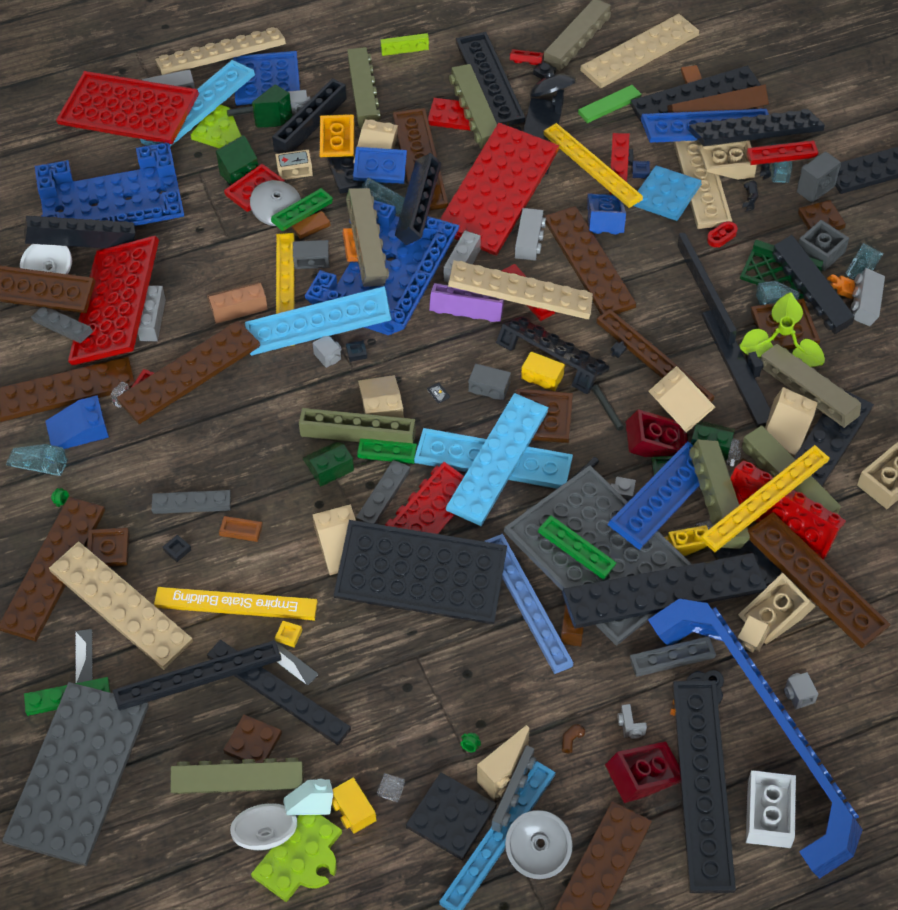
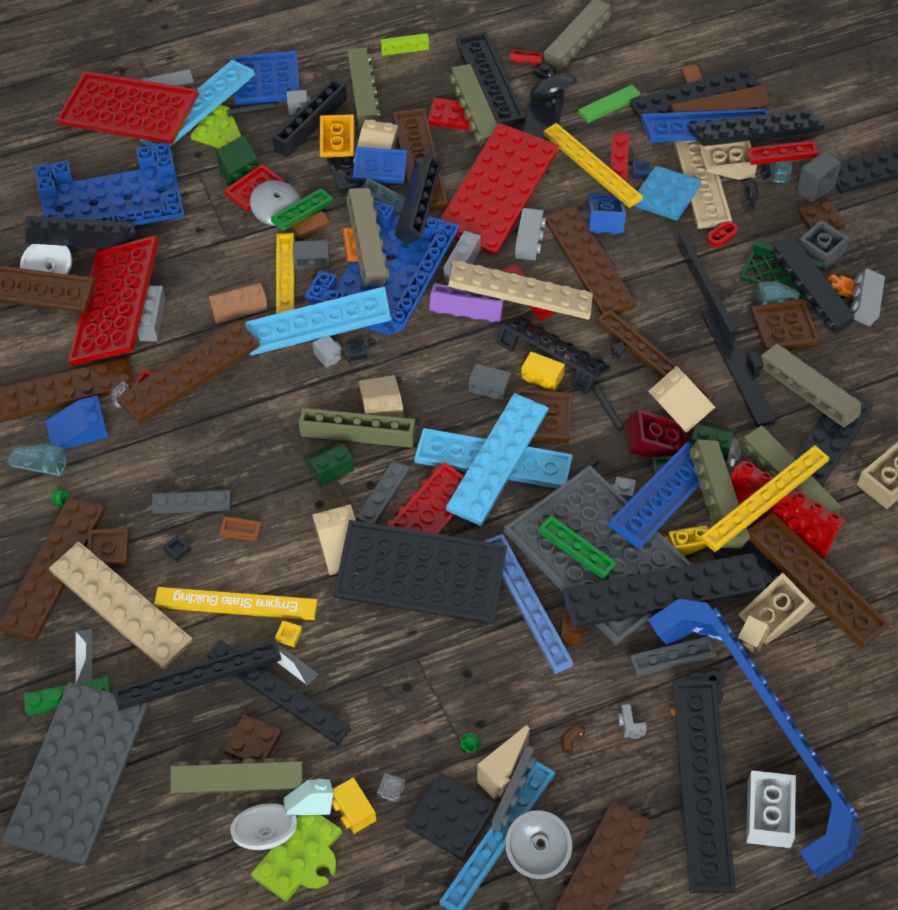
(62, 324): dark grey plate -> none
(220, 51): tan plate -> none
(272, 108): dark green slope -> none
(294, 164): tan brick -> none
(387, 450): green plate -> none
(438, 392): black sticker -> none
(639, 50): tan plate -> none
(643, 771): dark red slope -> none
(787, 313): lime plant -> none
(790, 419): tan slope -> none
(800, 690): light grey brick -> none
(865, 258): clear light blue slope -> none

